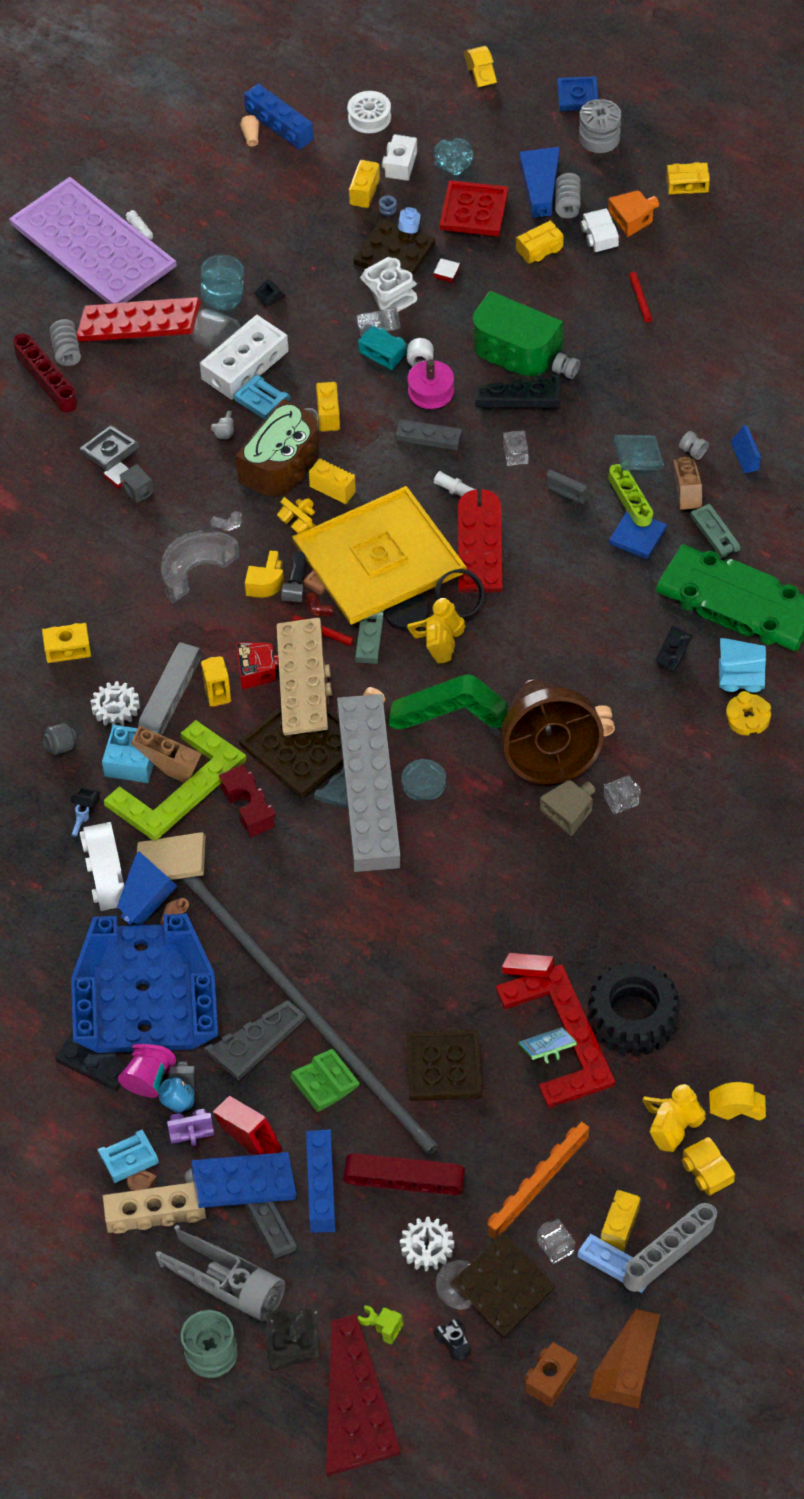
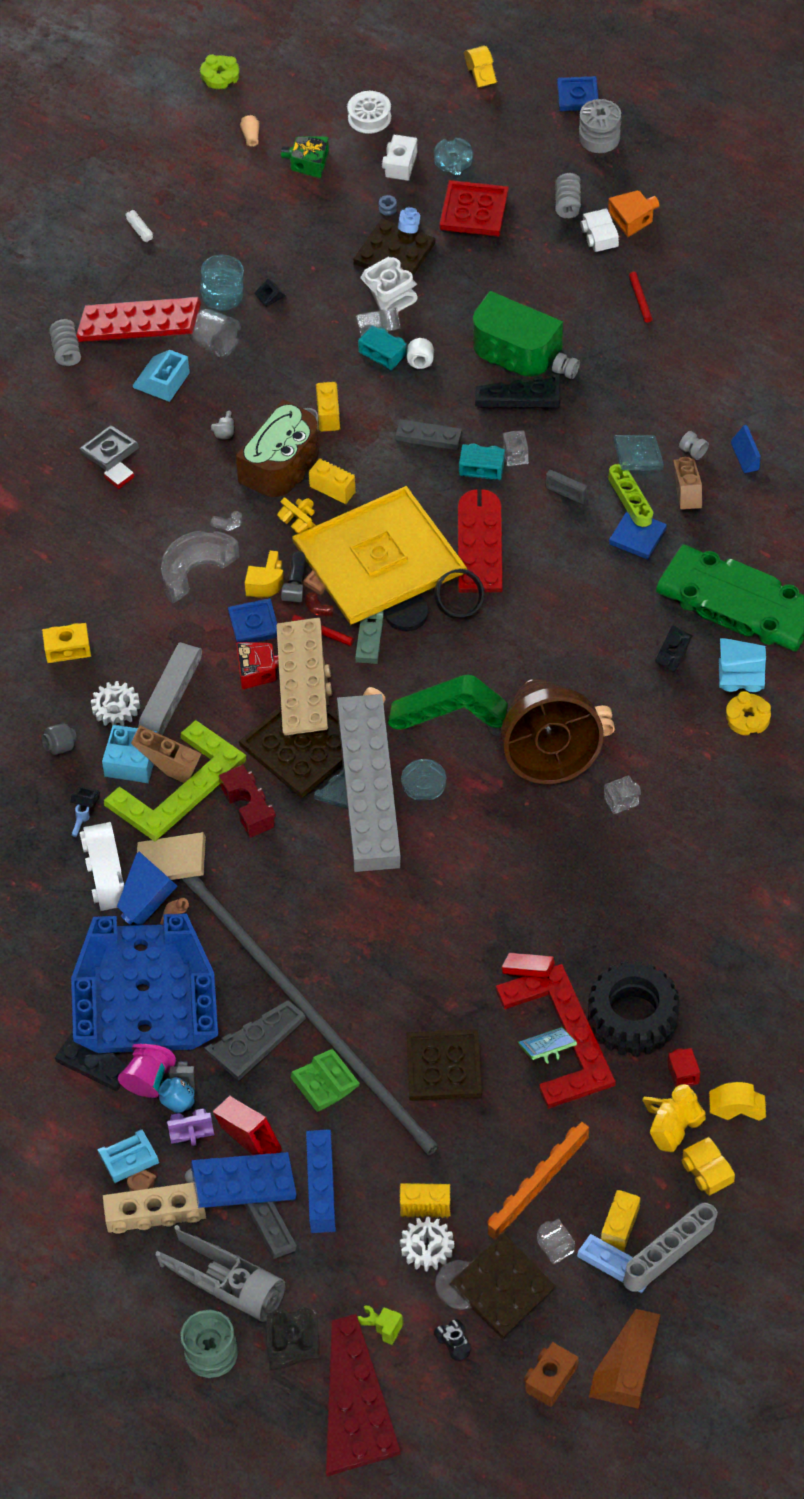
(45, 372): dark red beam -> none
(92, 242): lavender plate -> none
(136, 483): dark grey brick -> none
(163, 375): none -> medium azure slope
(216, 681): yellow brick -> none
(227, 66): none -> lime plate
(243, 356): white brick -> none
(253, 621): none -> blue tile
(258, 401): medium azure plate -> none
(278, 116): blue brick -> none
(307, 155): none -> torso
(364, 183): yellow brick -> none
(404, 1174): dark red beam -> none
(425, 1200): none -> yellow brick
(430, 384): dark pink wheel -> none
(440, 630): yellow piece -> none
(446, 270): white tile -> none
(454, 486): white pin -> none
(482, 461): none -> teal brick
(539, 175): blue slope -> none
(539, 242): yellow brick -> none
(568, 805): dark tan torso -> none
(683, 1067): none -> red brick
(687, 178): yellow brick -> none
(715, 531): sand green plate -> none

